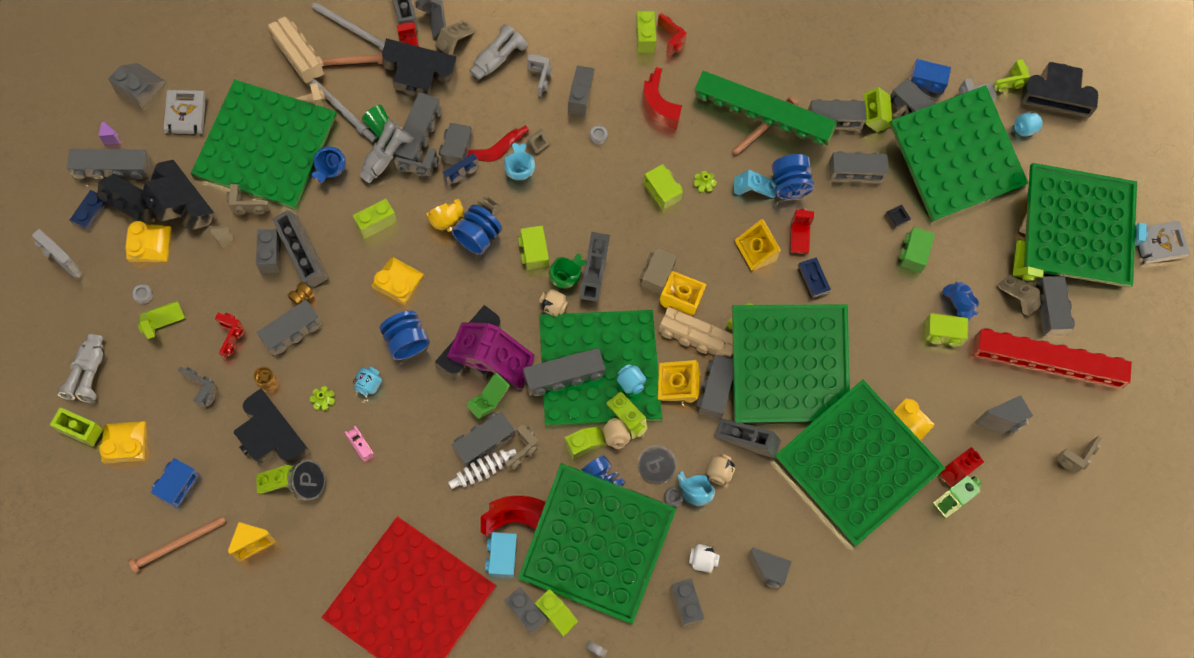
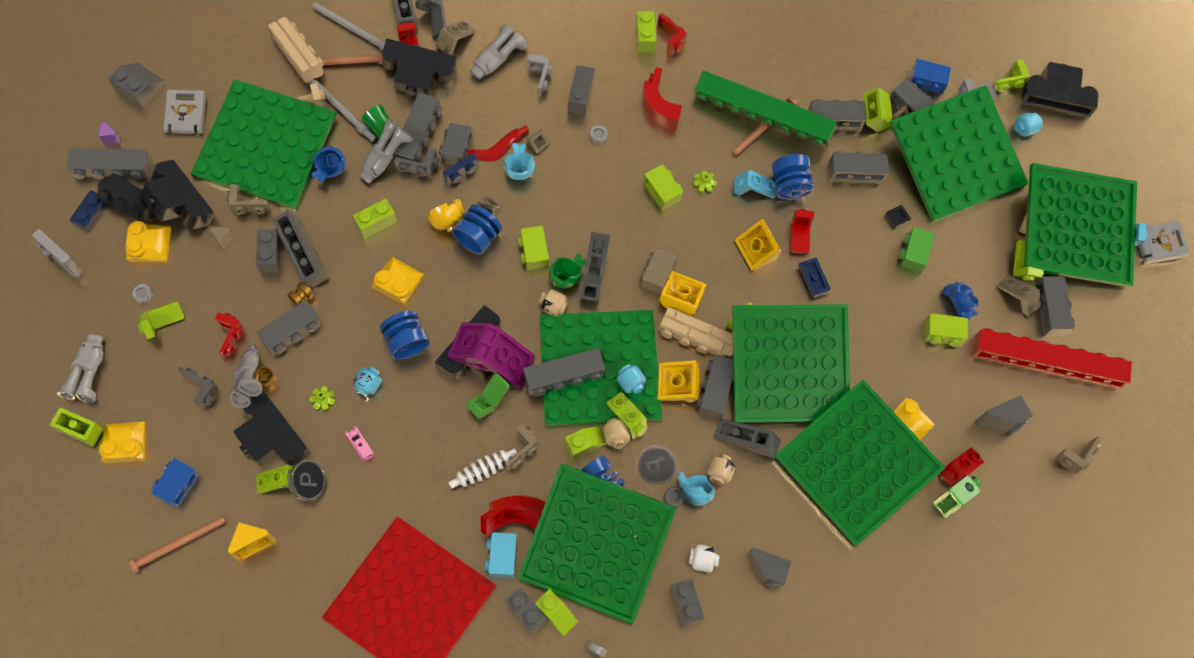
(245, 384): none -> light grey piece
(483, 439): dark grey brick -> none

